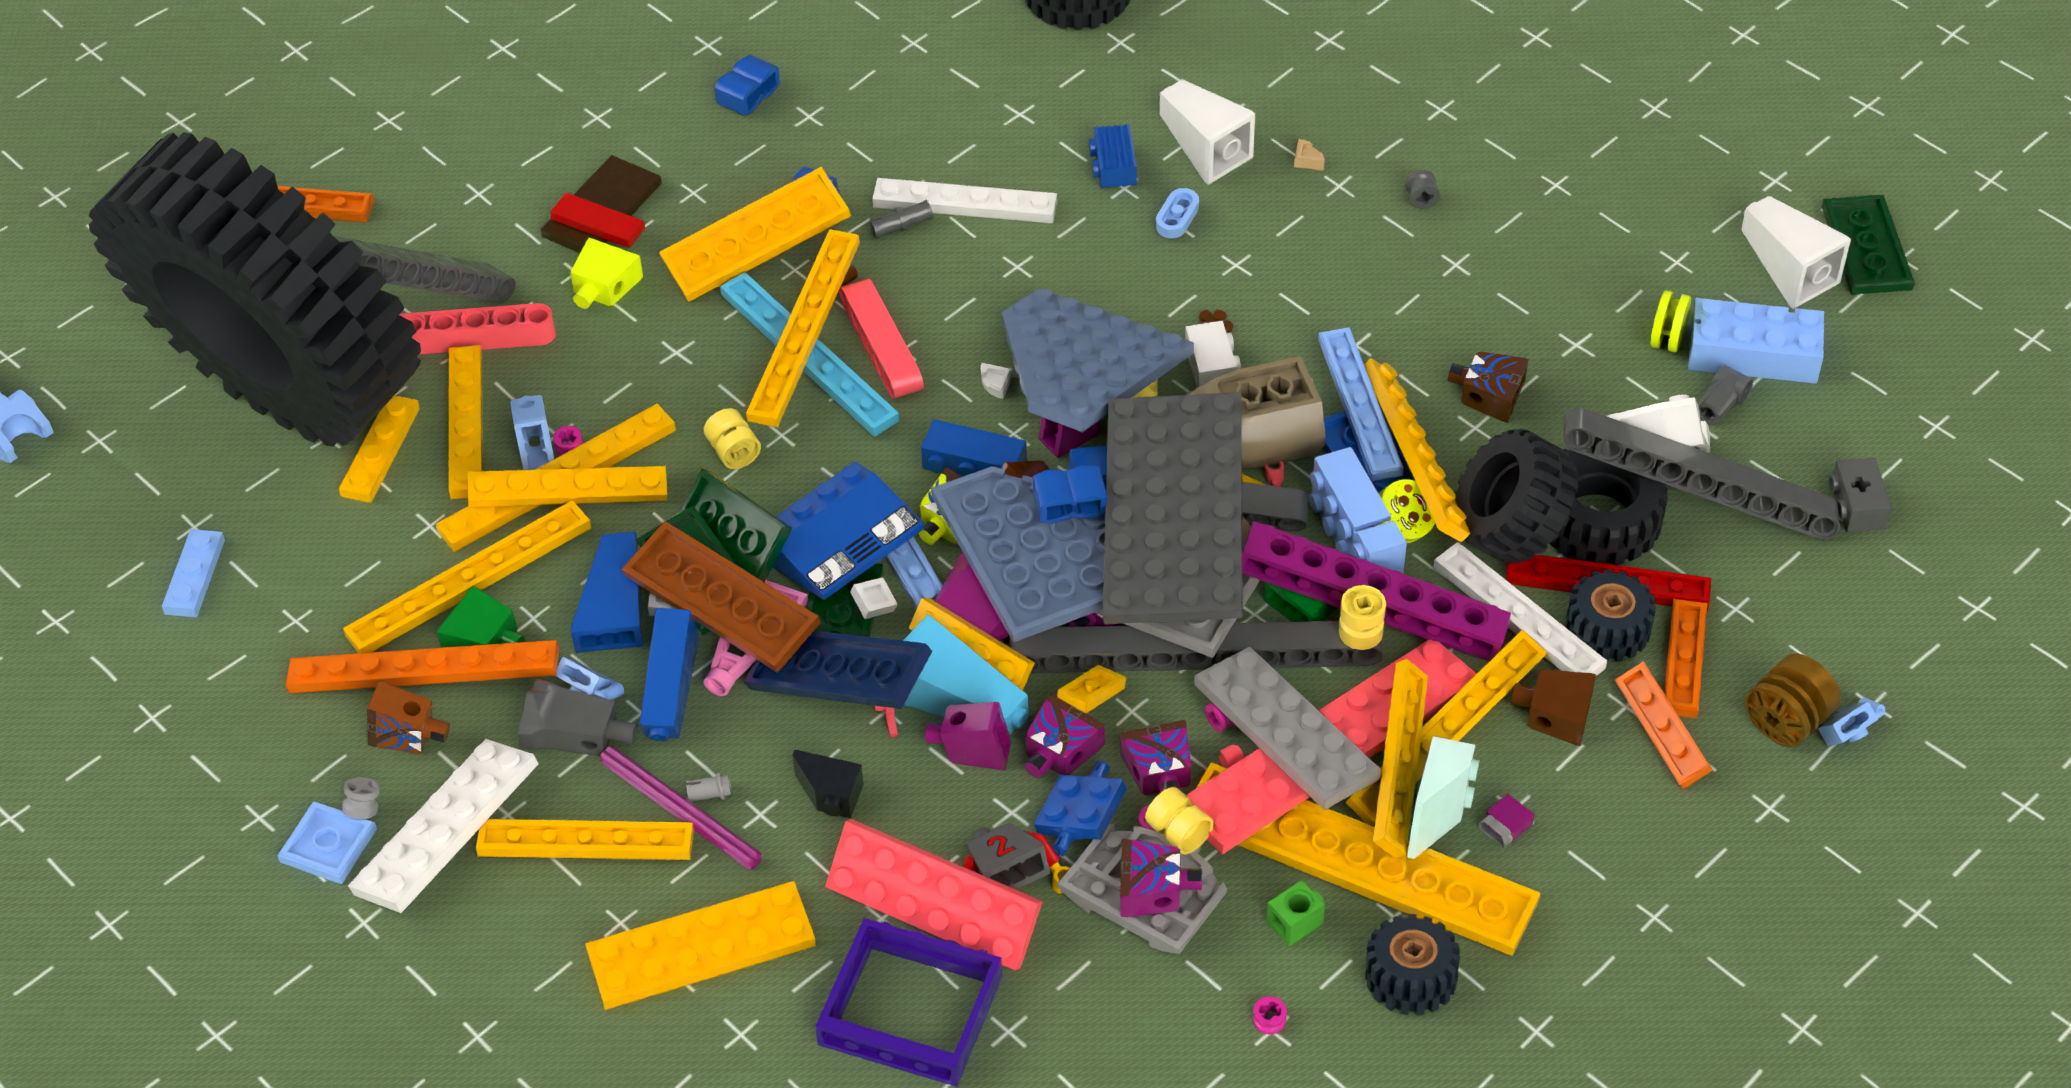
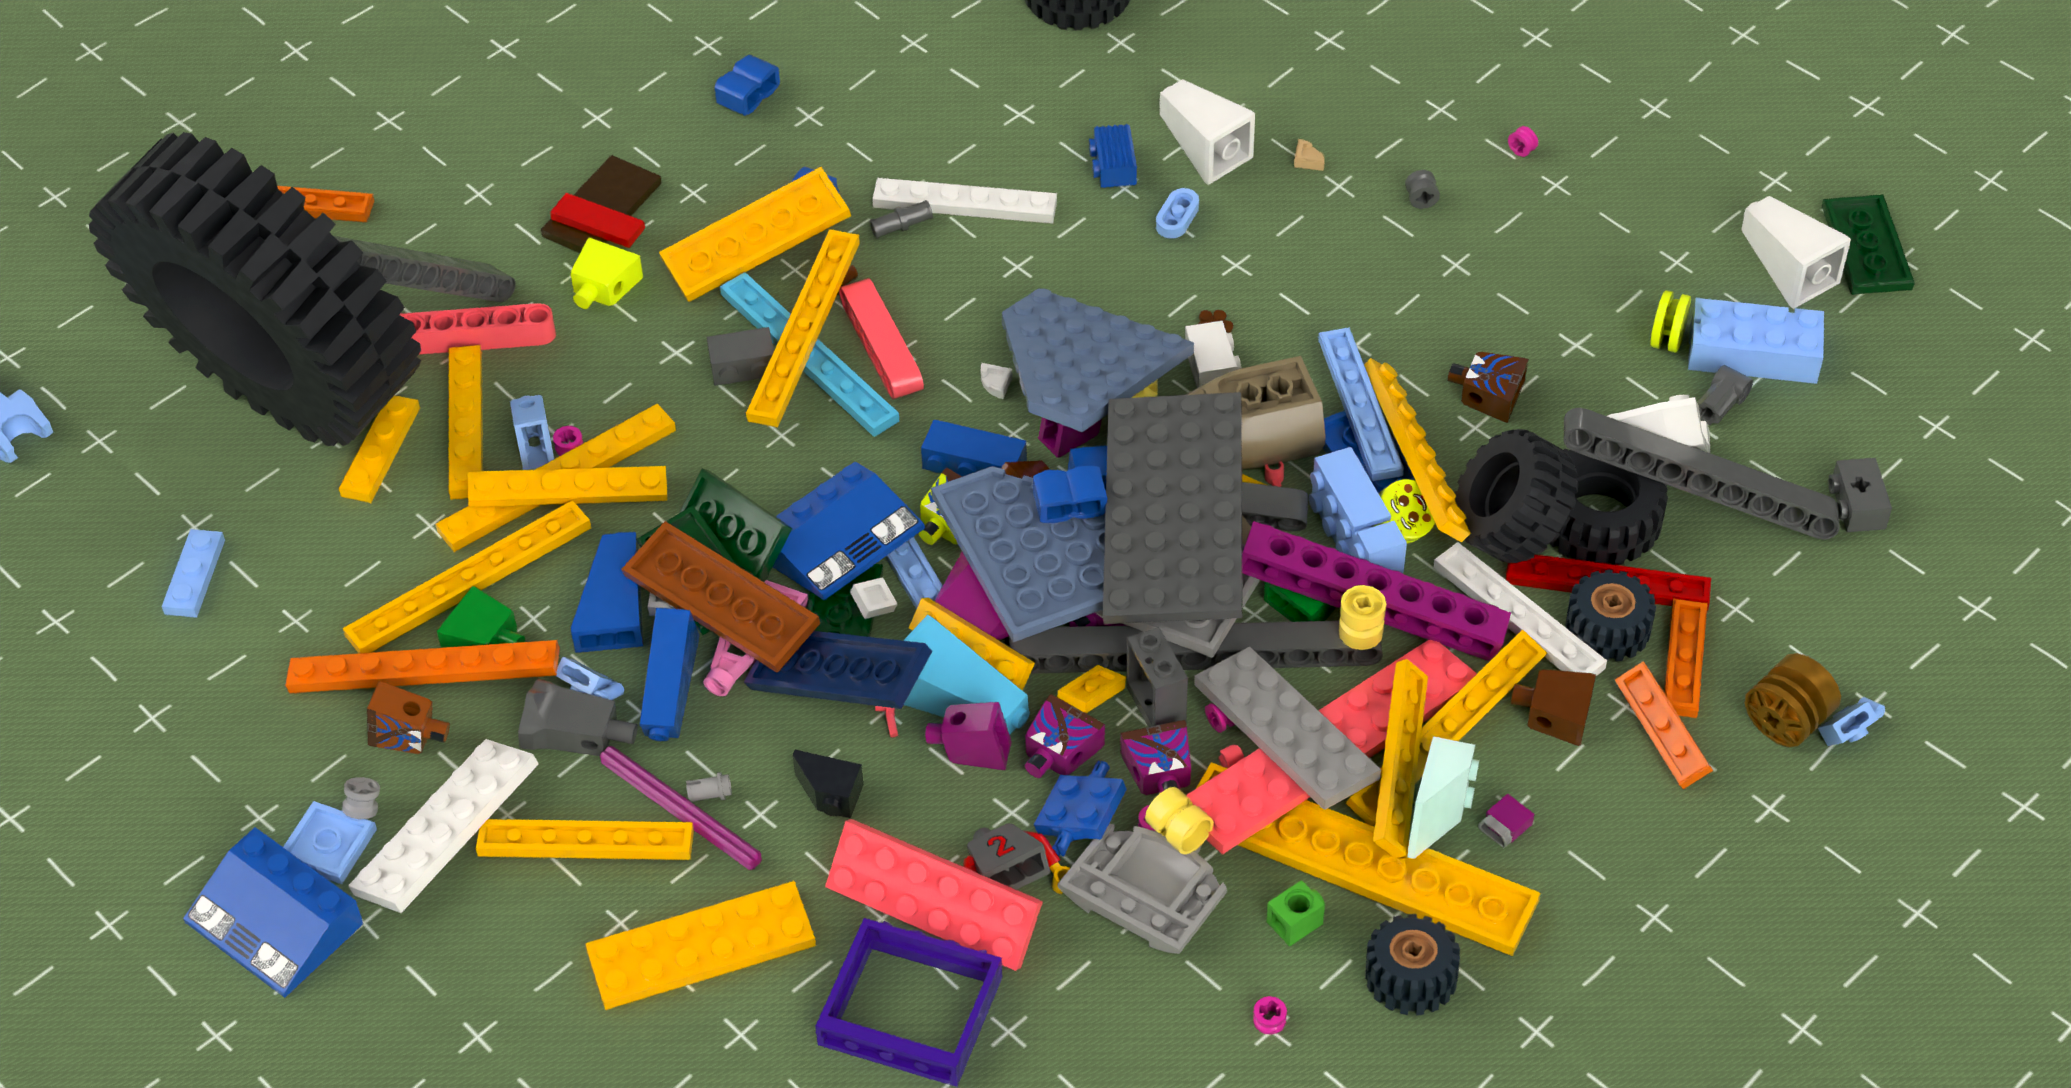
(273, 912): none -> slope
(732, 438): light yellow wheel -> none
(739, 355): none -> dark grey brick
(1153, 878): torso -> none
(1156, 678): none -> dark grey window
(1523, 141): none -> dark pink bush

